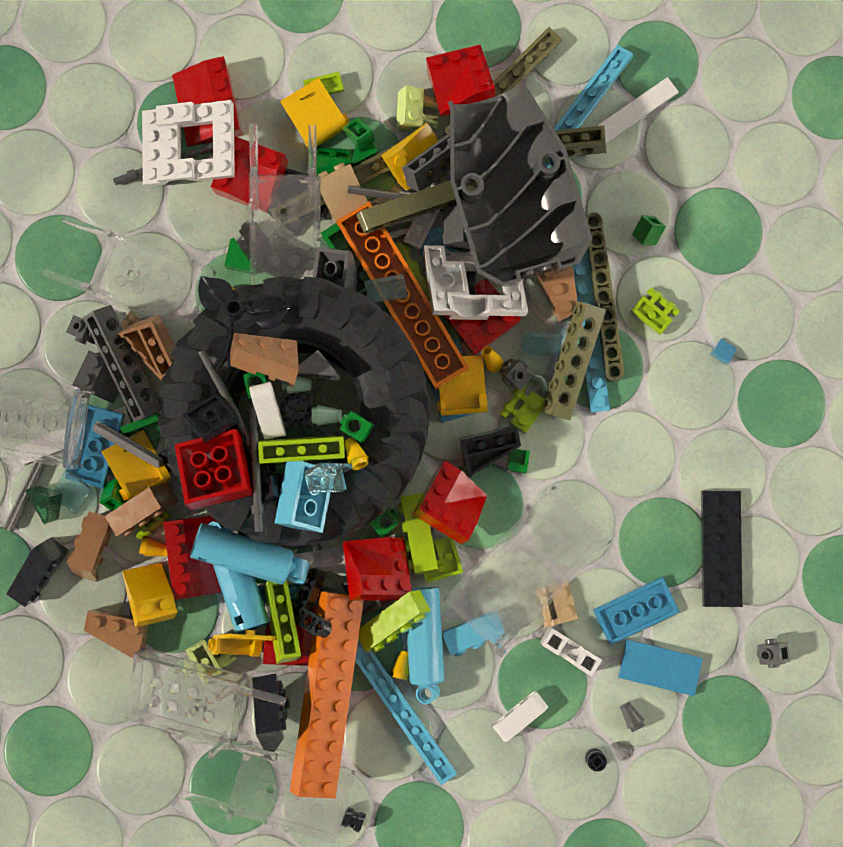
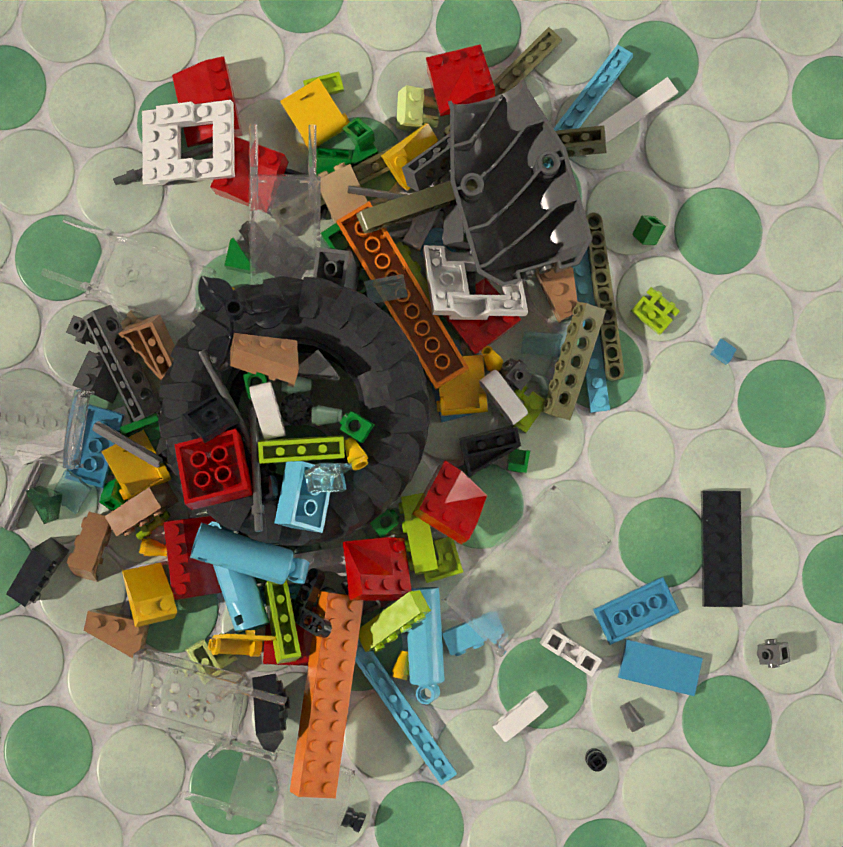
(503, 397): none -> white beam
(563, 607): tan plate -> none

